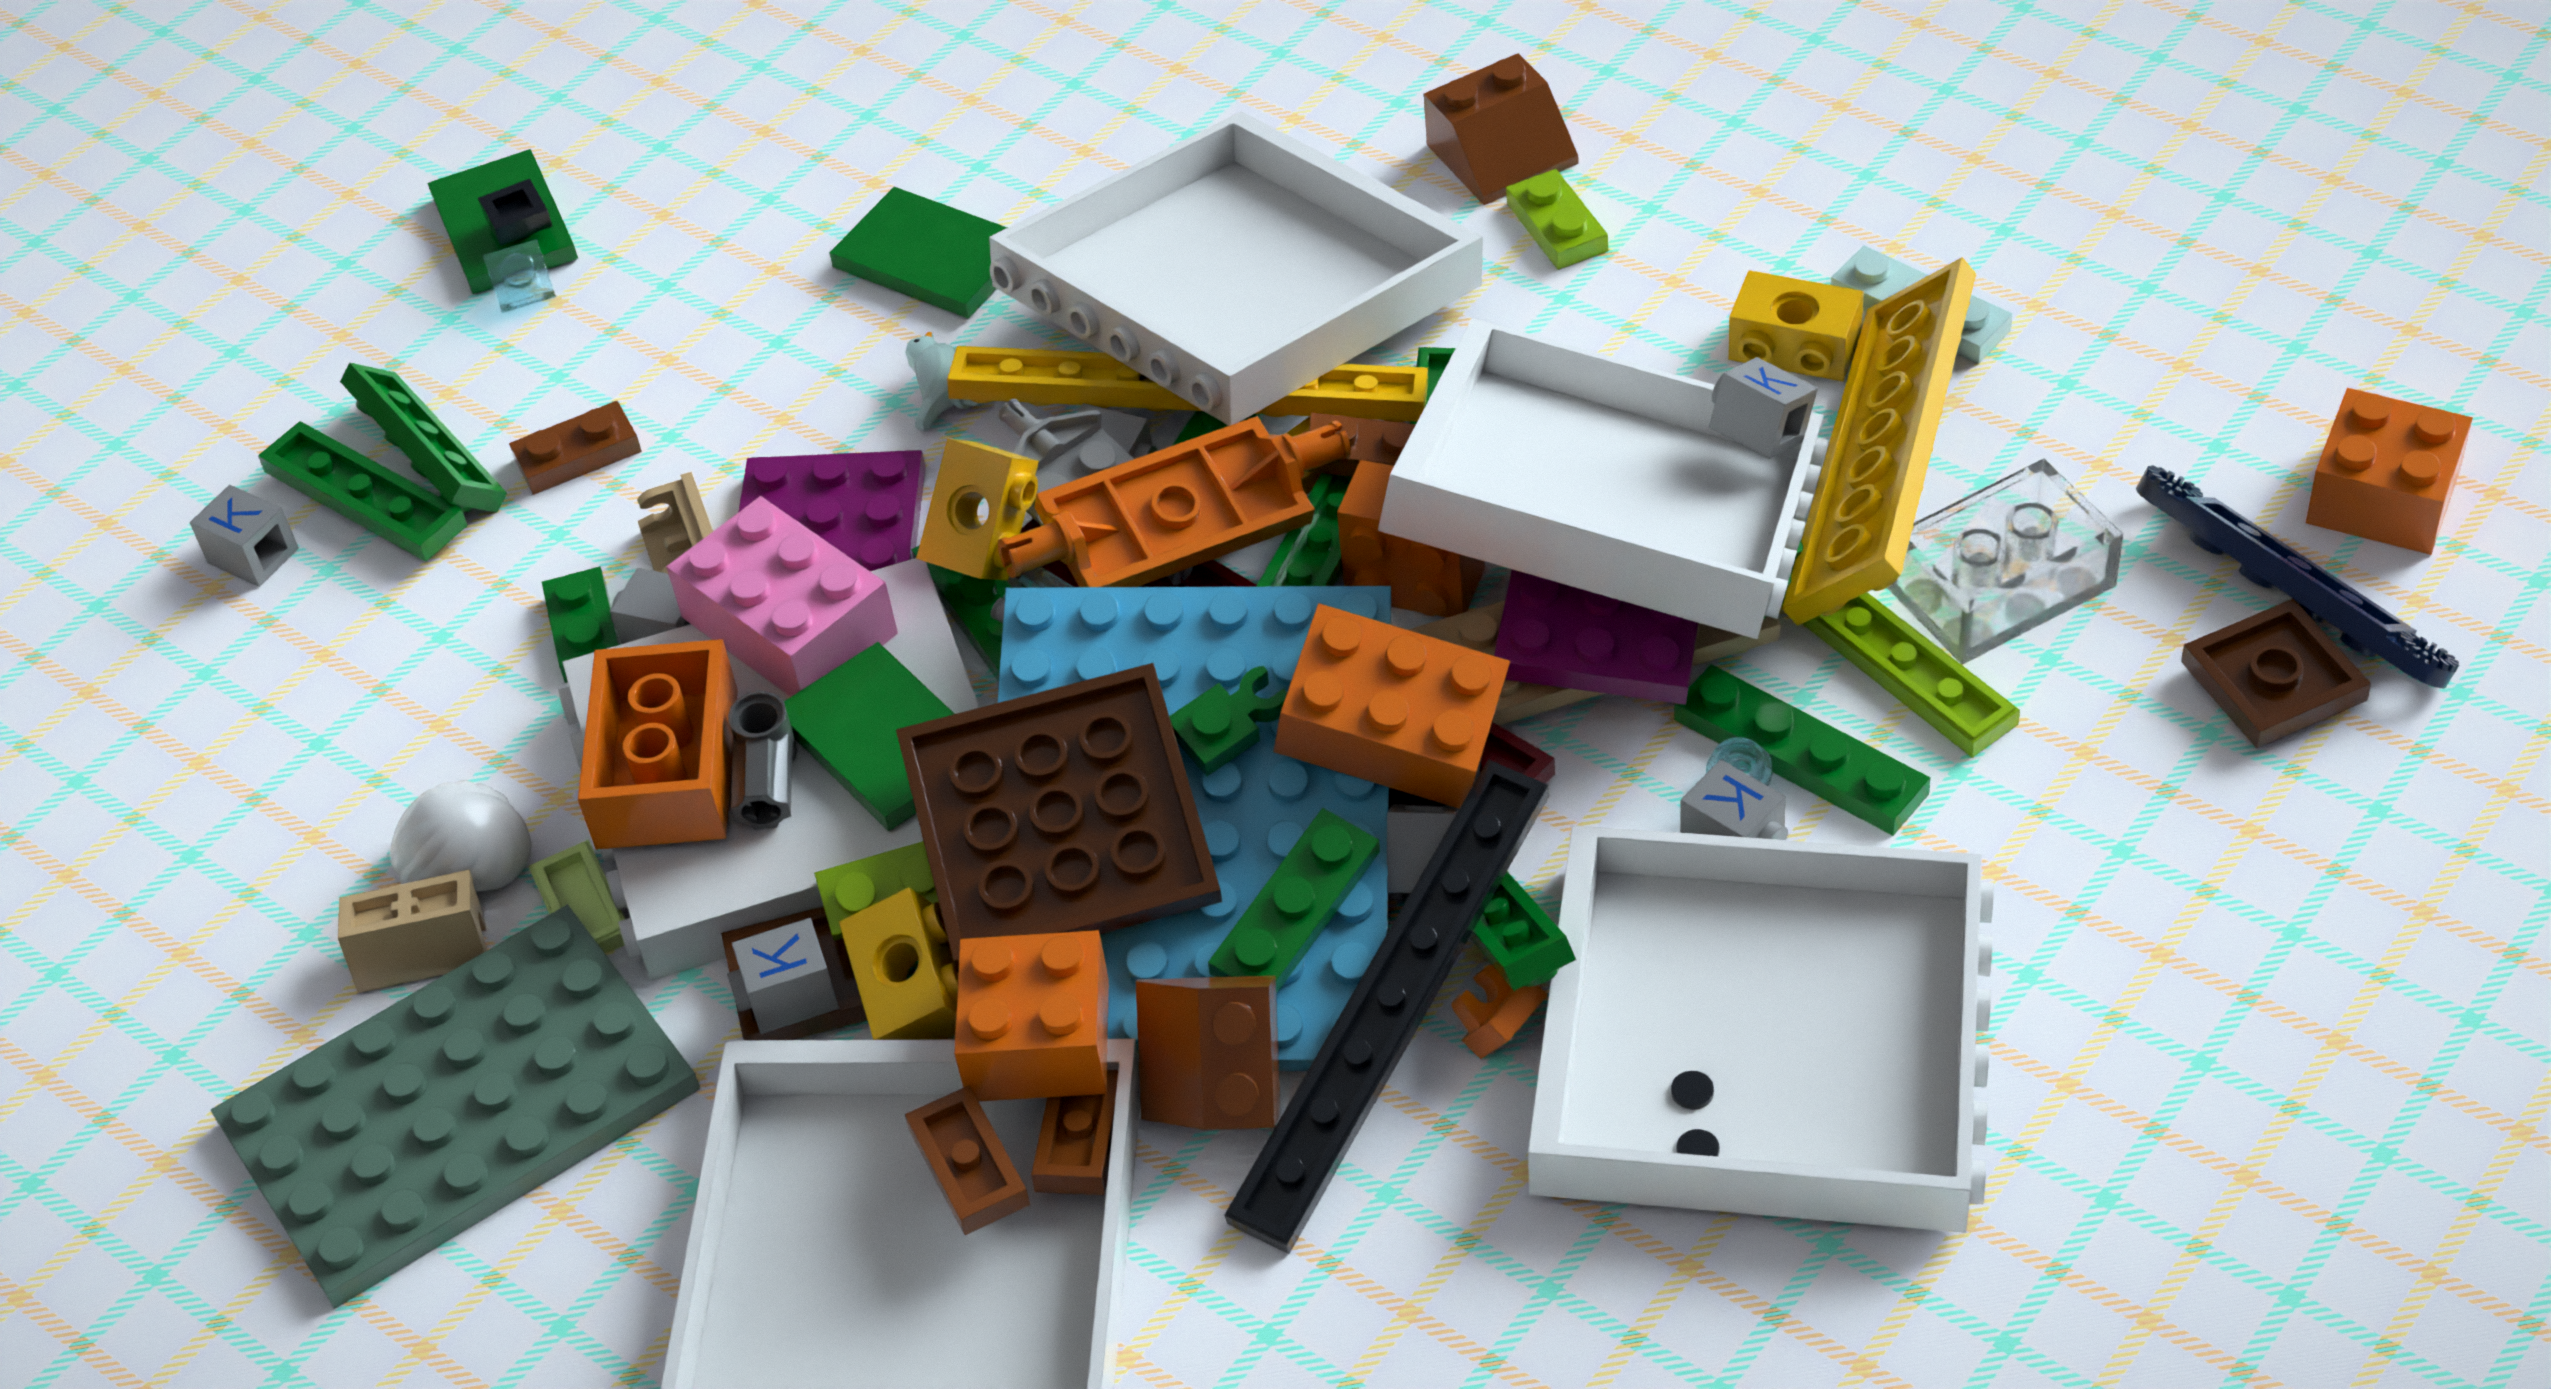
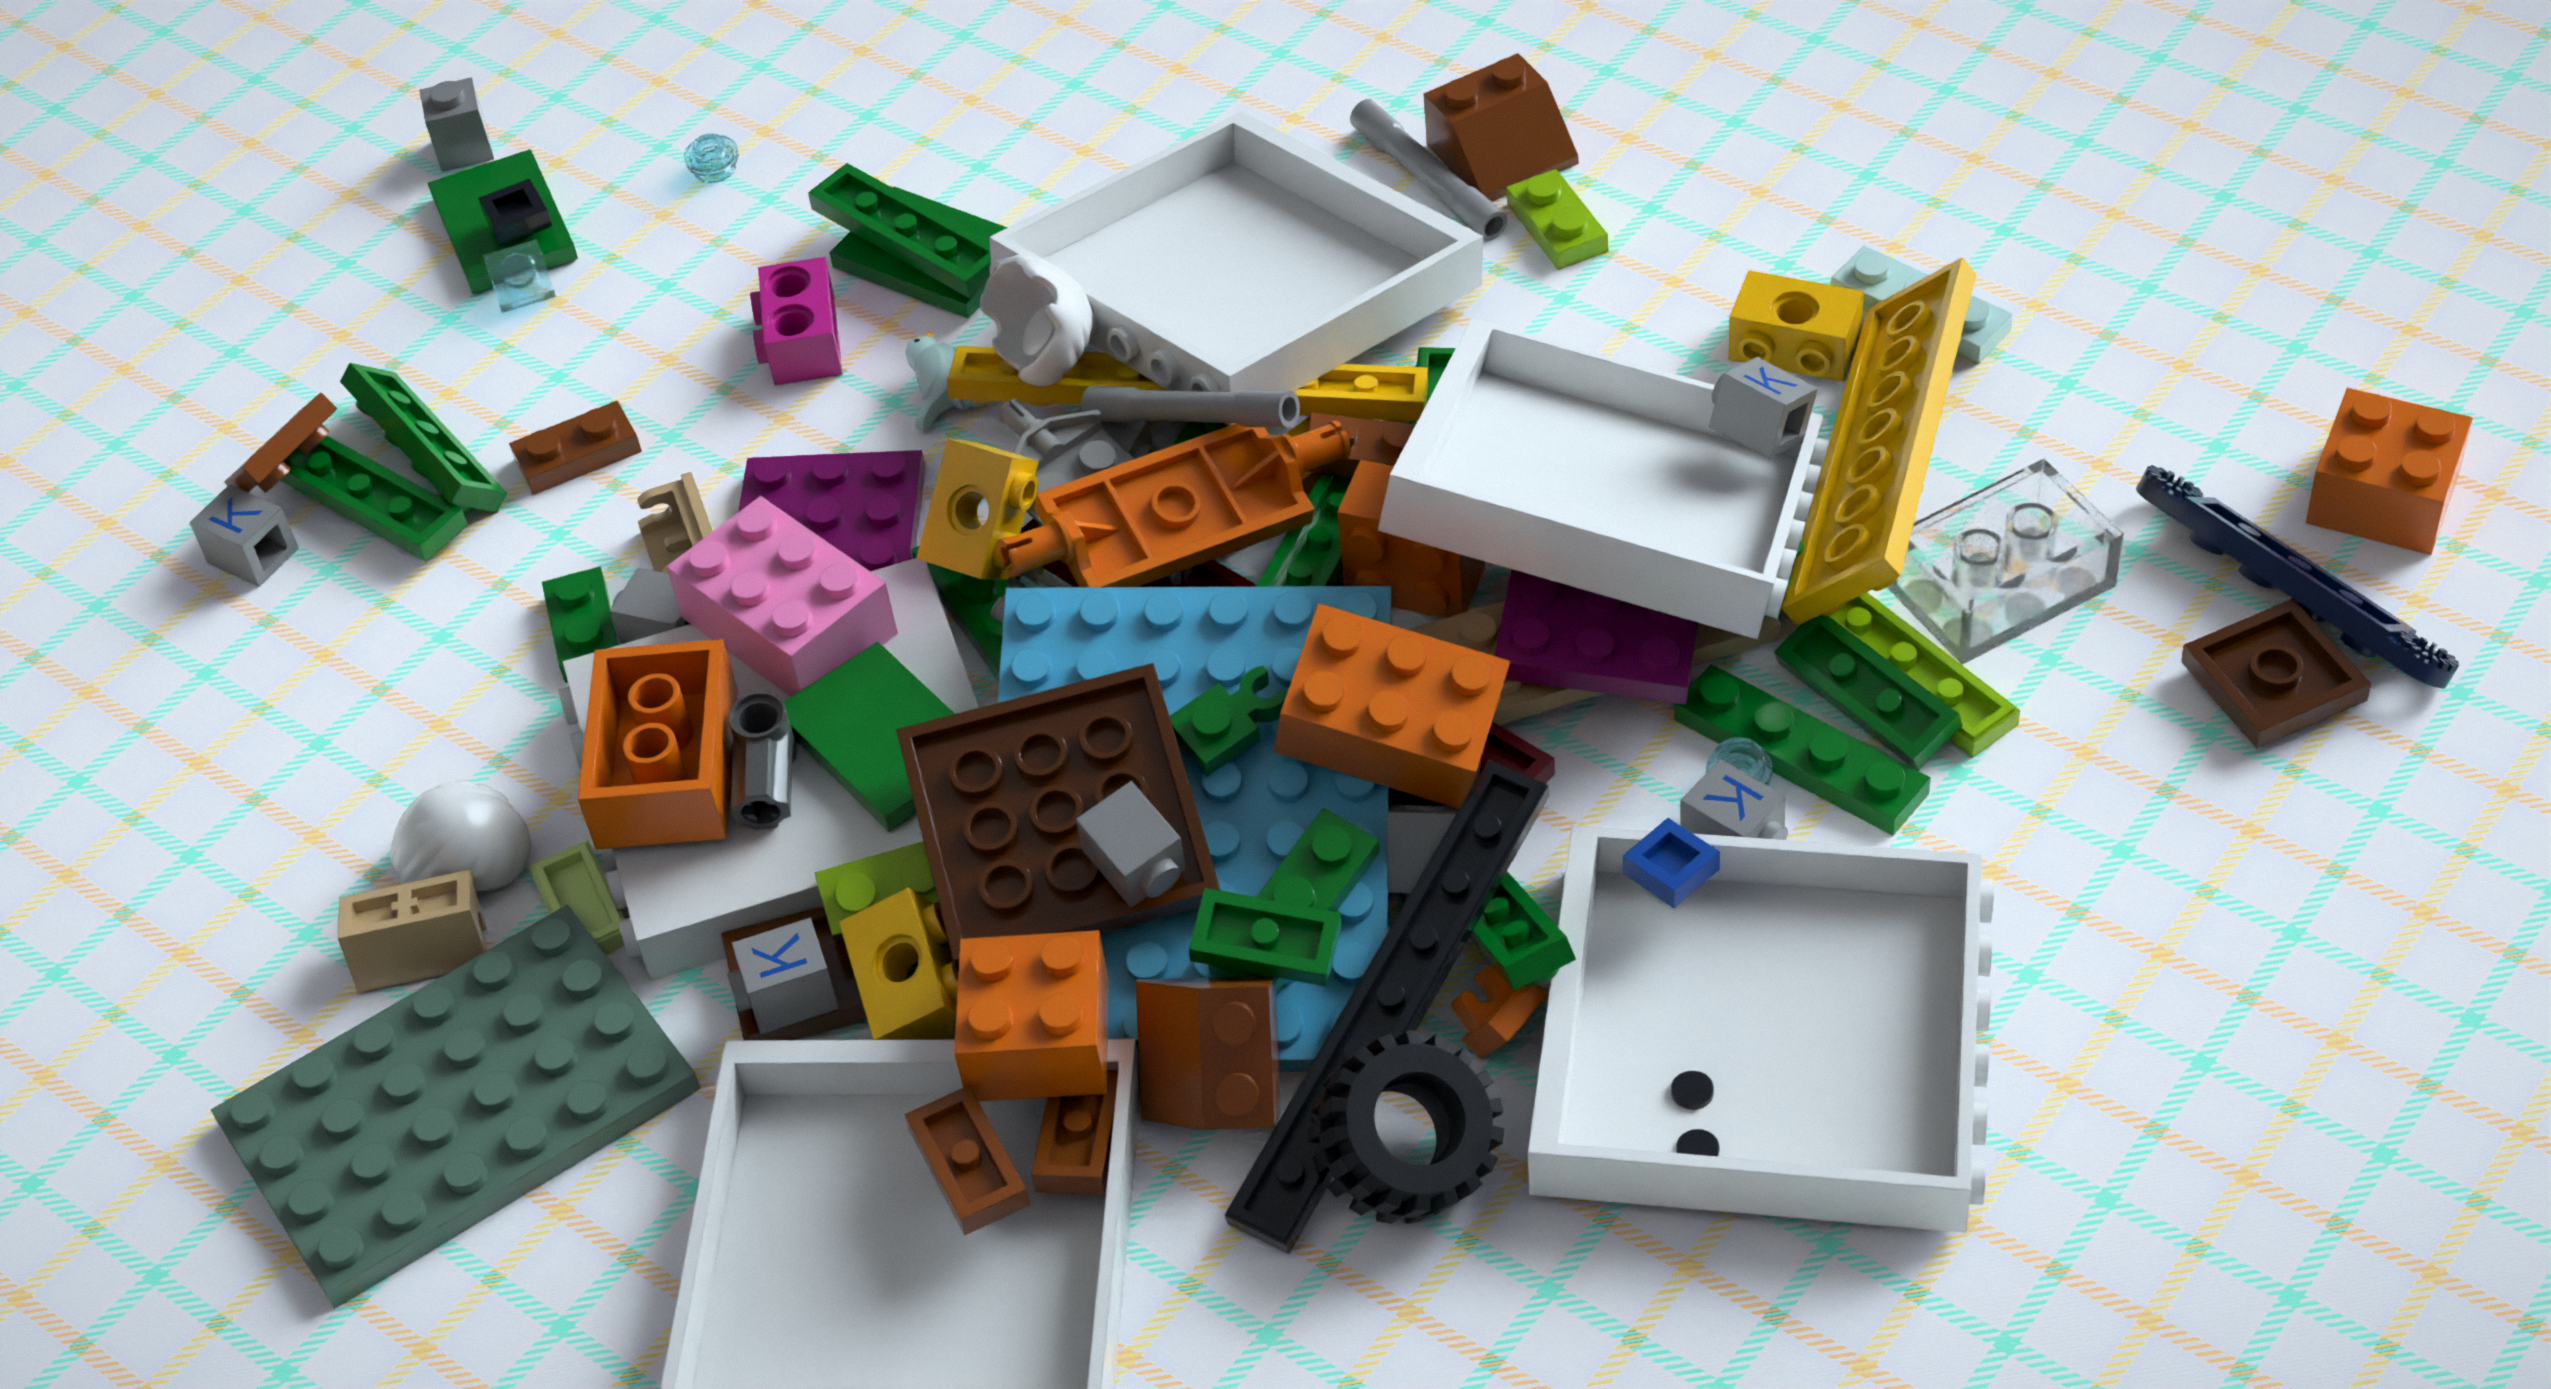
(301, 432): none -> dark orange plate
(456, 124): none -> light grey brick
(711, 157): none -> clear light blue plate
(797, 321): none -> dark pink brick
(904, 228): none -> green plate
(1038, 318): none -> white piece
(1132, 845): none -> light grey brick
(1244, 408): none -> light grey piece
(1265, 937): none -> green plate
(1448, 1093): none -> black tyre
(1464, 200): none -> light grey piece
(1671, 862): none -> blue plate
(1869, 689): none -> green plate

